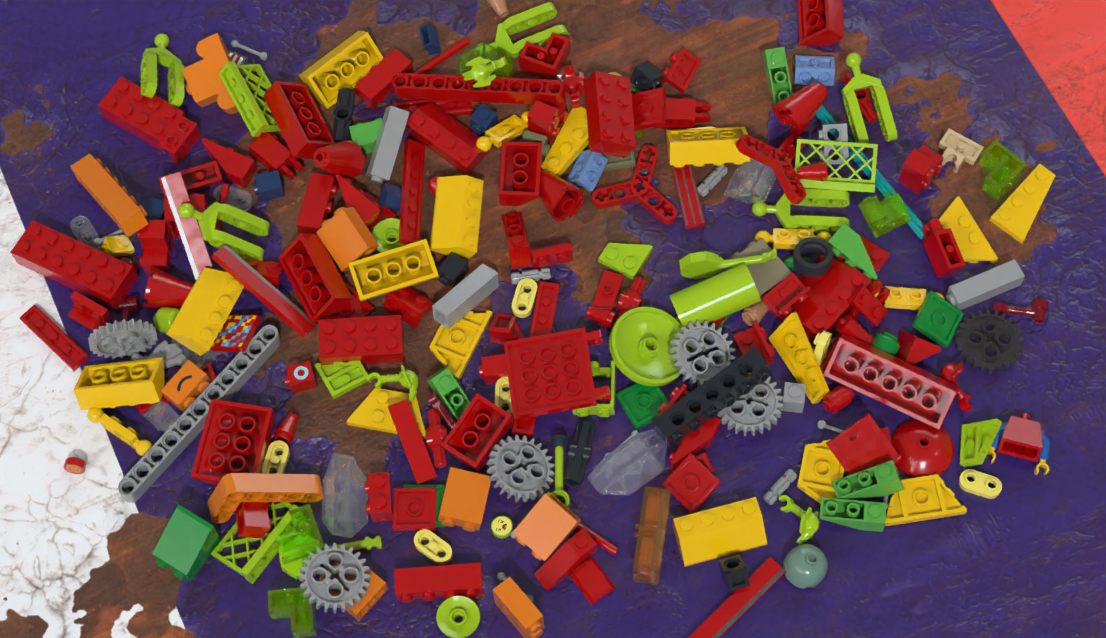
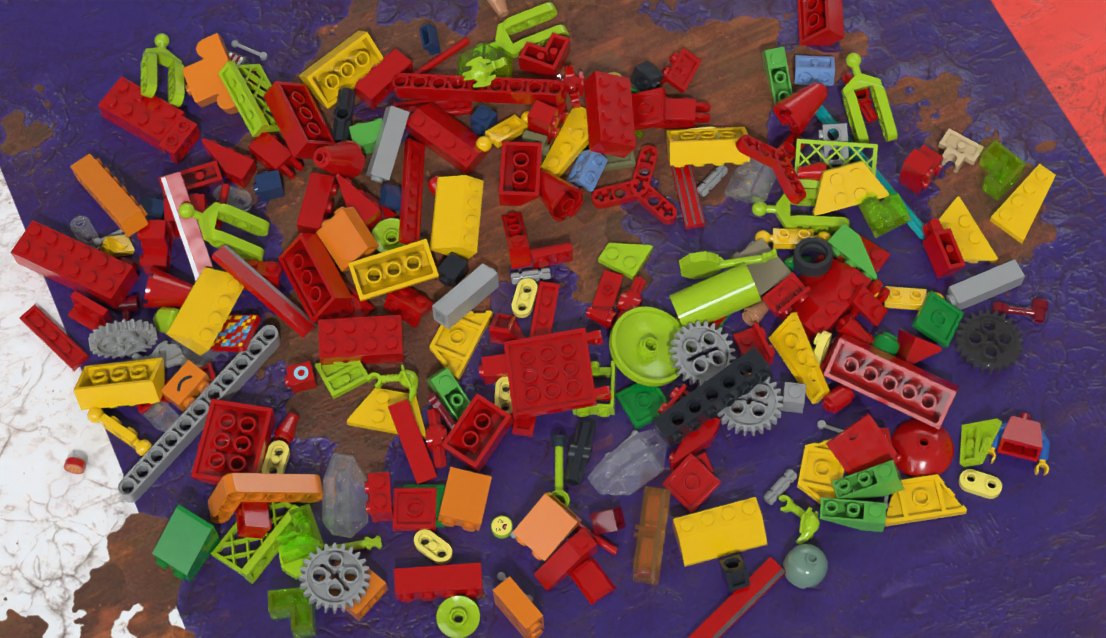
(513, 452): light grey gear -> none
(607, 520): none -> dark red panel
(846, 187): none -> yellow wing
(950, 373): red piece -> none

